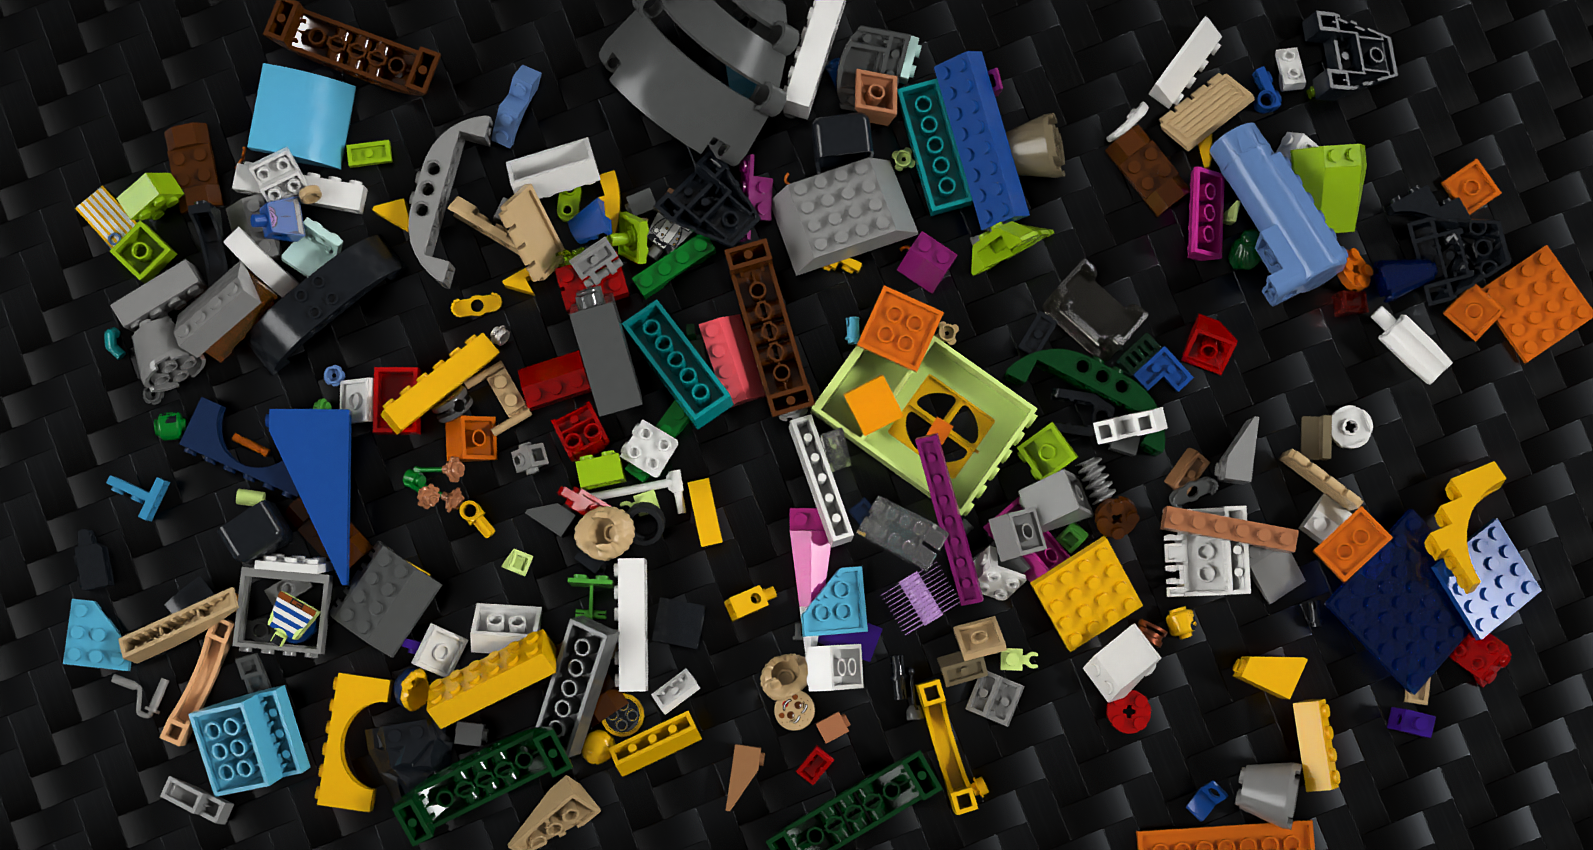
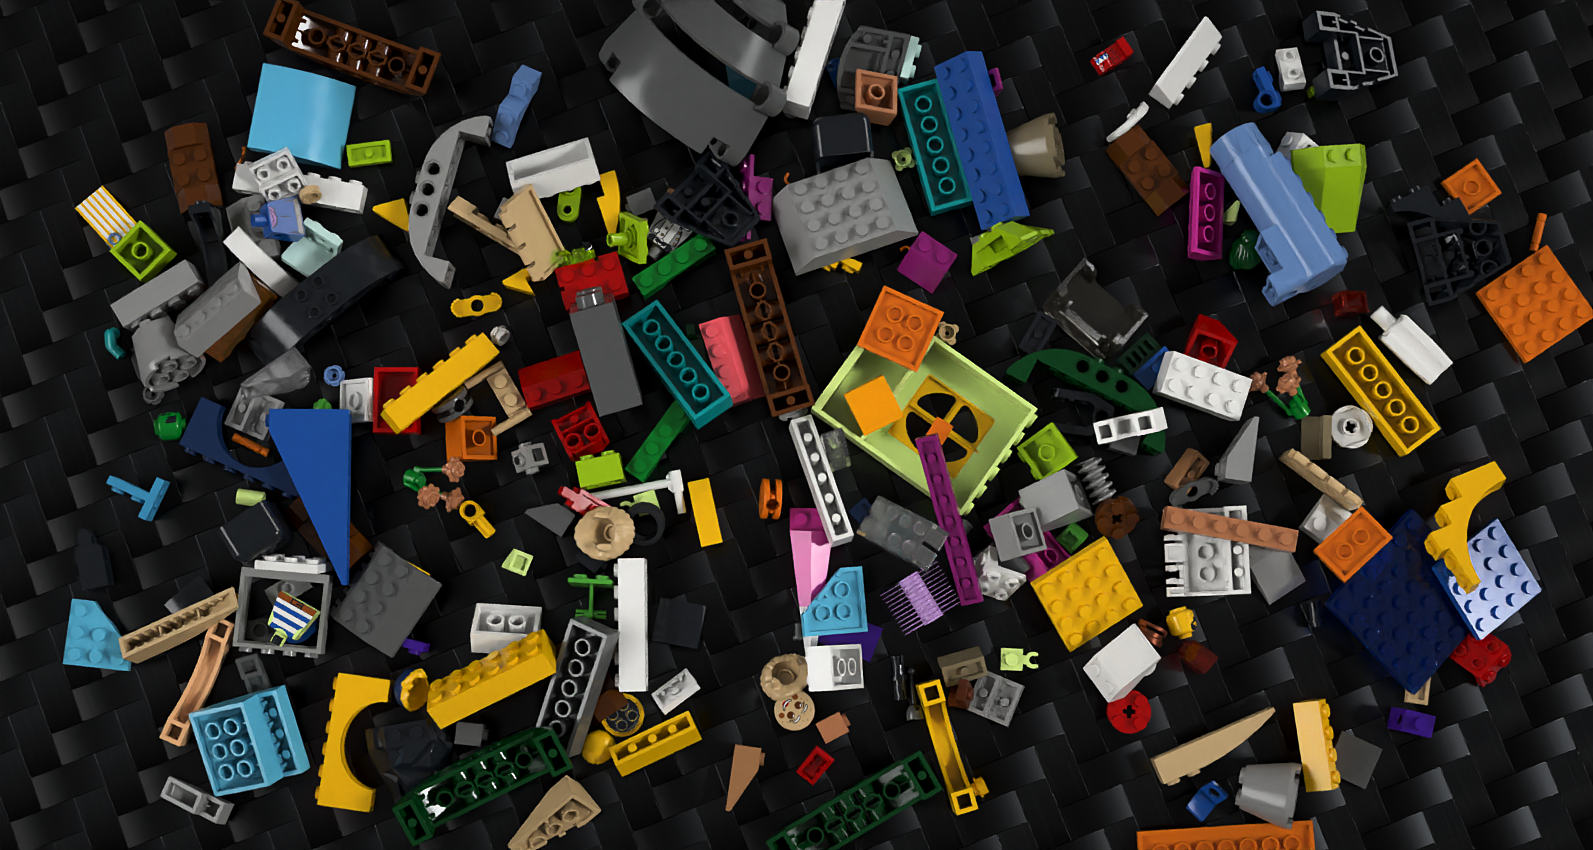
(135, 686): light grey piece -> none
(150, 196): lime brick -> none
(250, 415): none -> light grey slope
(280, 376): none -> clear slope
(439, 651): white tile -> none
(590, 222): blue slope -> none
(594, 258): light grey plate -> none
(649, 448): white bracket -> none
(741, 604): yellow torso -> none
(770, 500): none -> orange head
(853, 330): medium azure pin -> none
(961, 695): none -> copper bracket
(979, 638): tan plate -> none
(1112, 56): none -> red leg
(1197, 656): none -> clear red slope
(1202, 386): none -> white brick
(1206, 111): tan hinge -> none
(1206, 749): none -> tan slope
(1271, 674): yellow slope -> none
(1287, 383): none -> nougat plant
(1355, 759): none -> dark grey tile
(1356, 272): orange plate -> none
(1380, 391): none -> yellow brick
(1402, 276): clear blue cone -> none
(1474, 311): orange plate -> none
(1537, 234): none -> orange wheel

